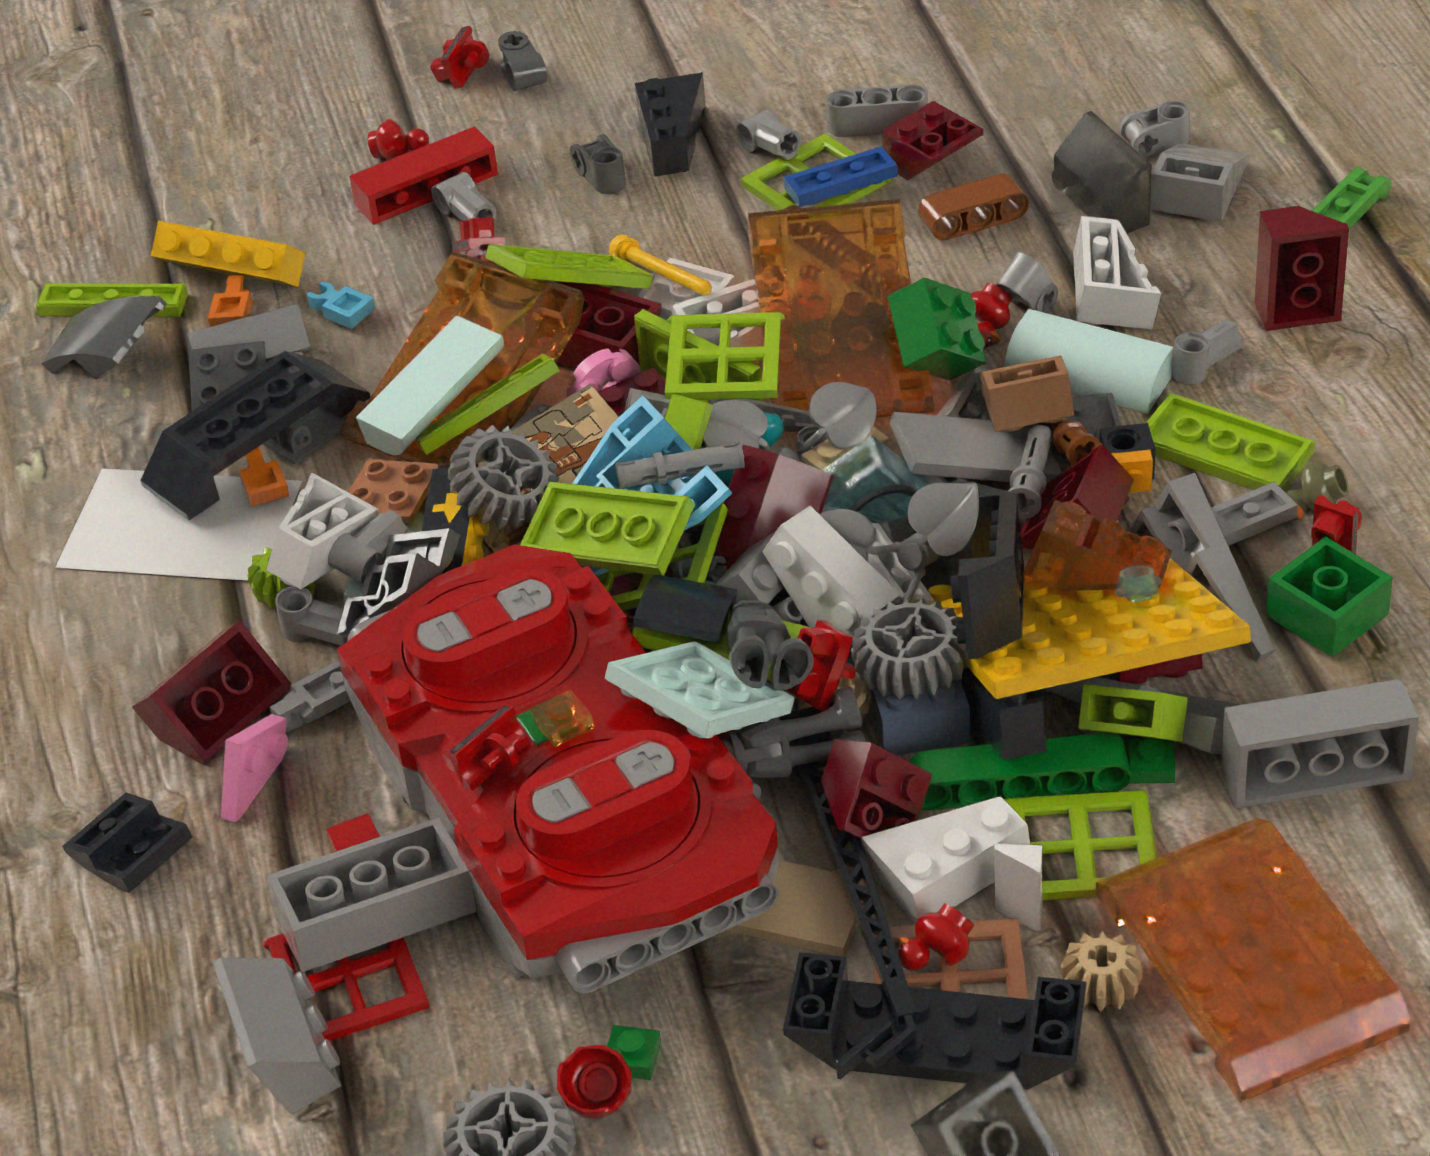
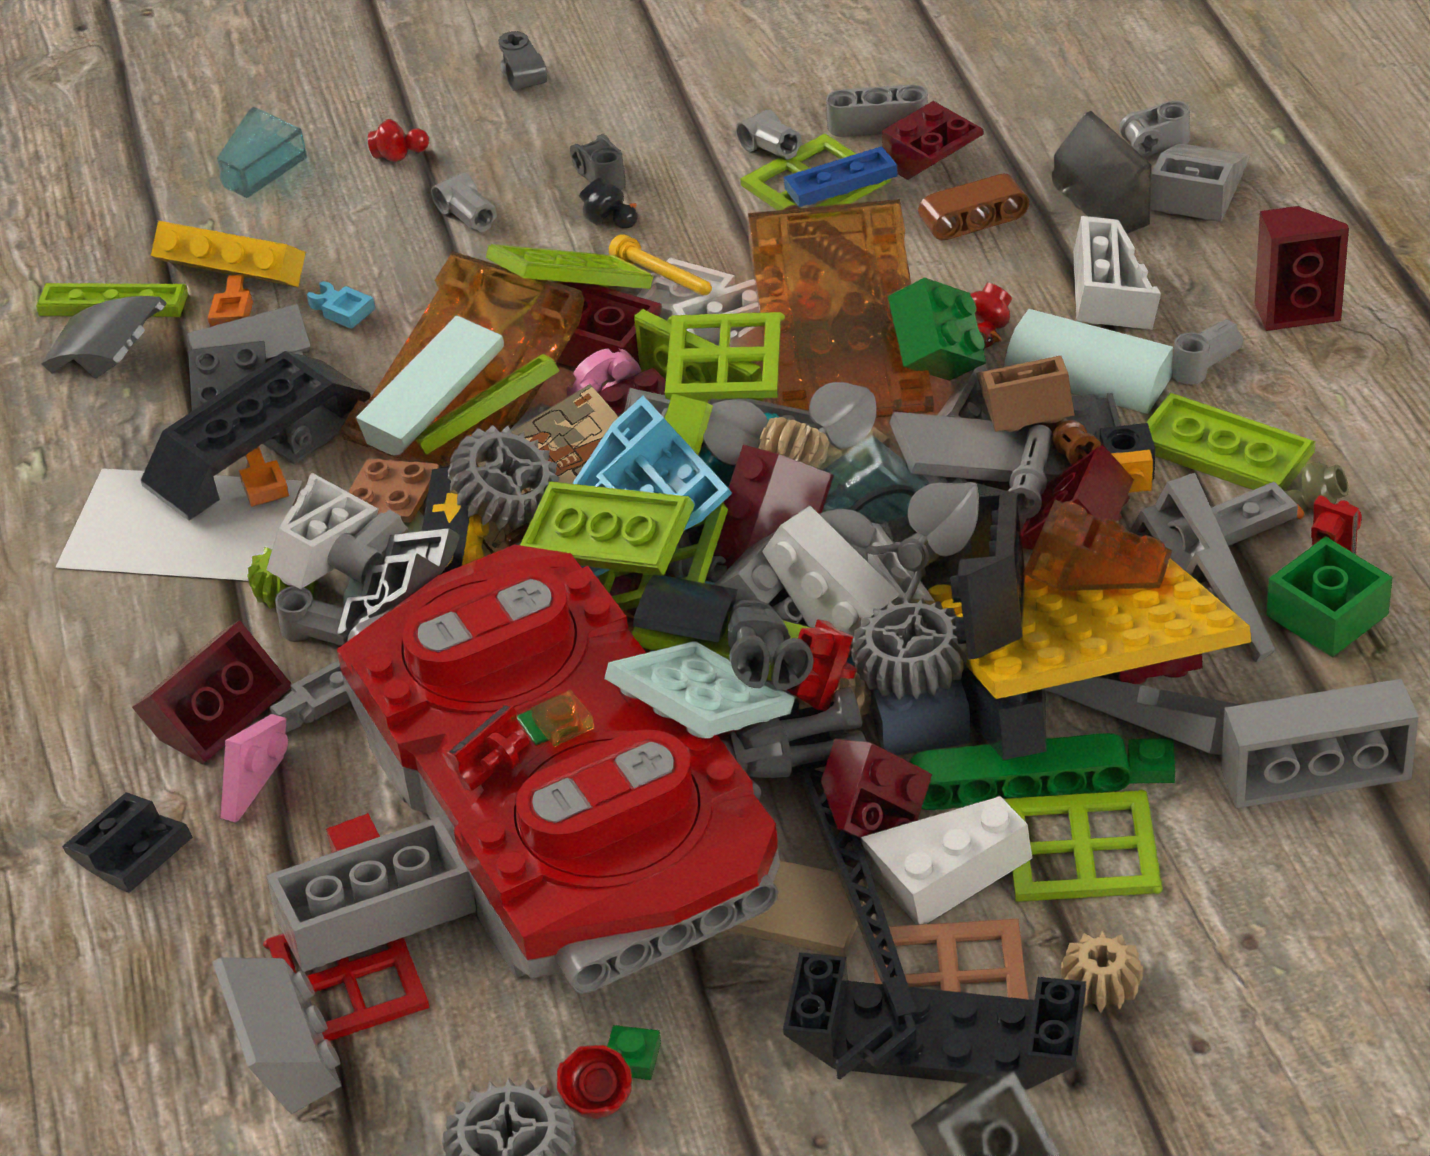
(259, 152): none -> clear light blue slope
(408, 179): red brick -> none
(460, 58): red hips -> none
(476, 236): red hips -> none
(604, 199): none -> black animal
(670, 120): black wedge -> none
(671, 466): light grey pin -> none
(795, 441): none -> tan gear
(941, 932): red animal -> none
(1019, 883): white slope -> none
(1029, 284): light grey piece -> none
(1133, 712): lime brick -> none
(1137, 583): clear light blue plate -> none
(1257, 956): clear orange slope -> none
(1354, 196): bright green plate -> none

